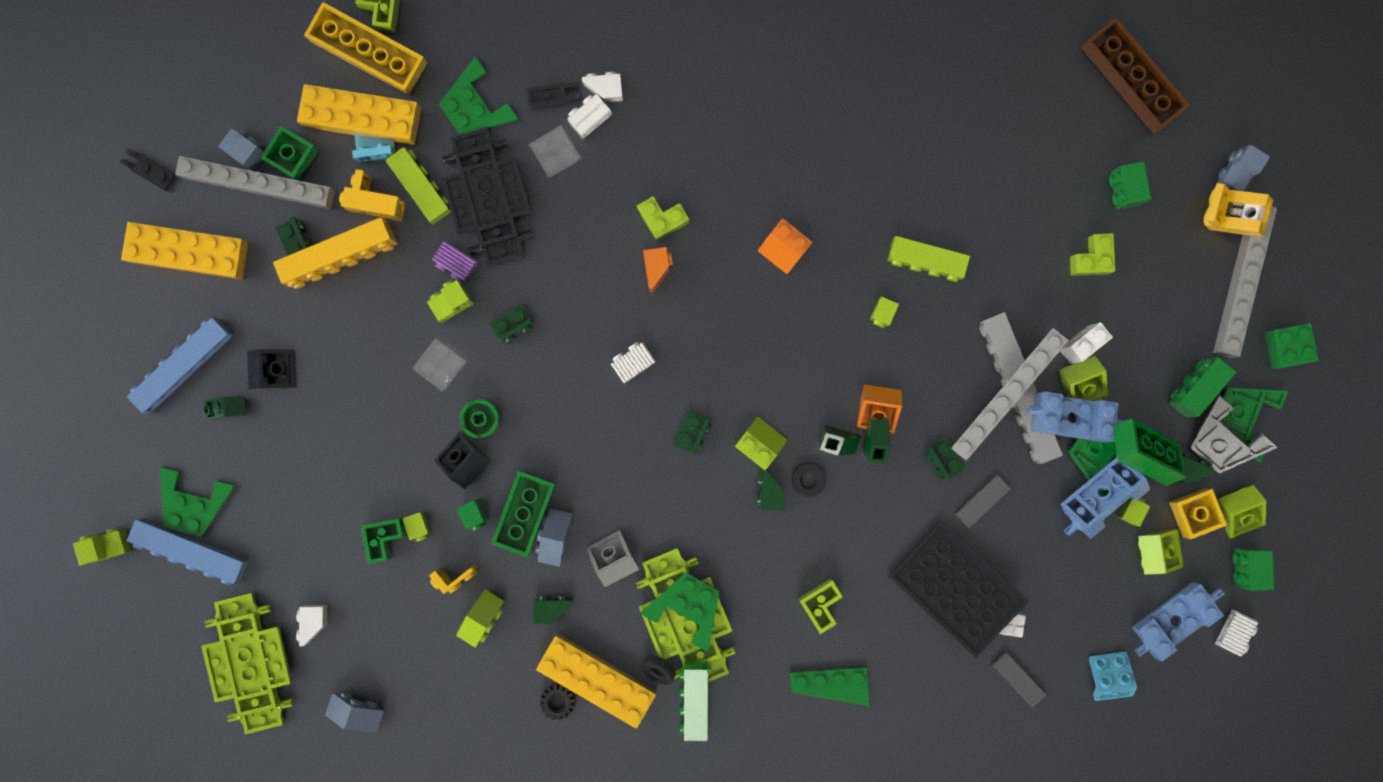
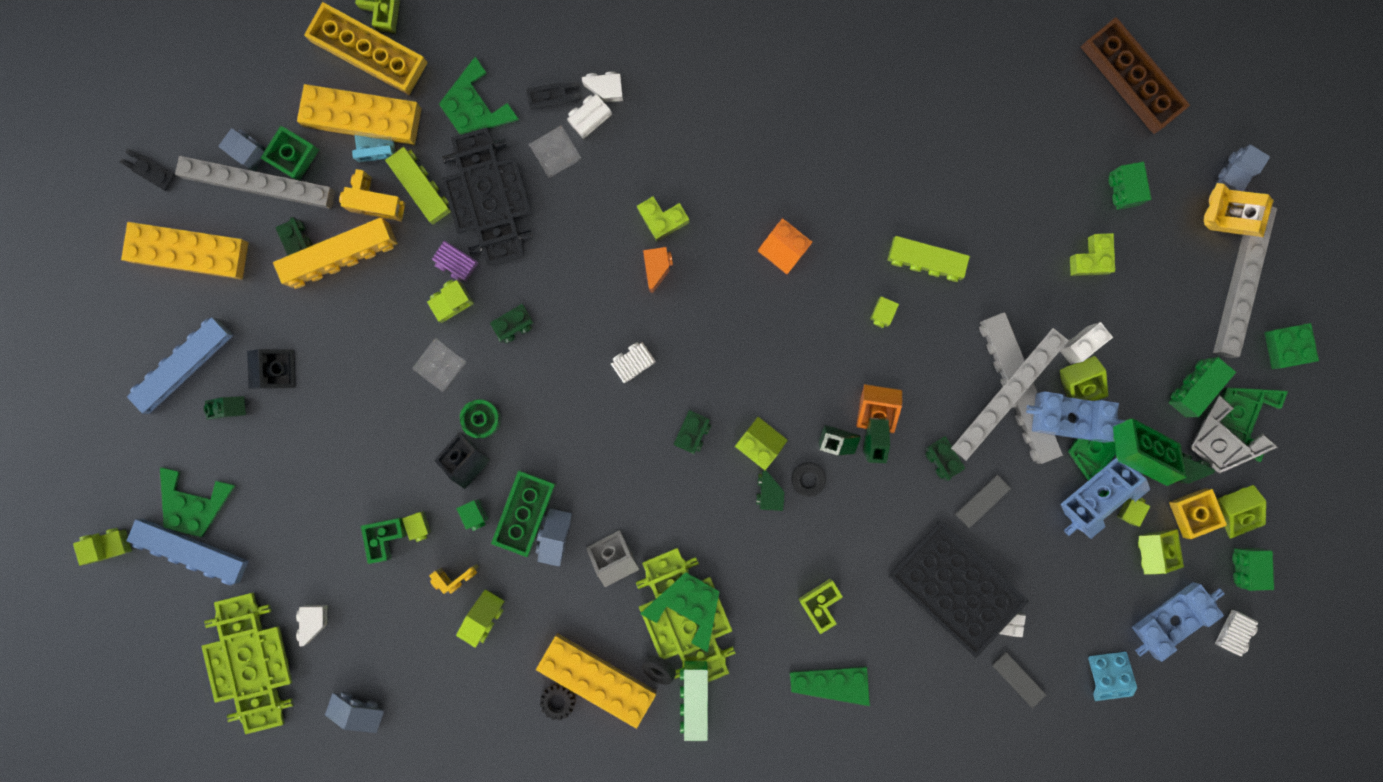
(549, 610): dark green slope -> none

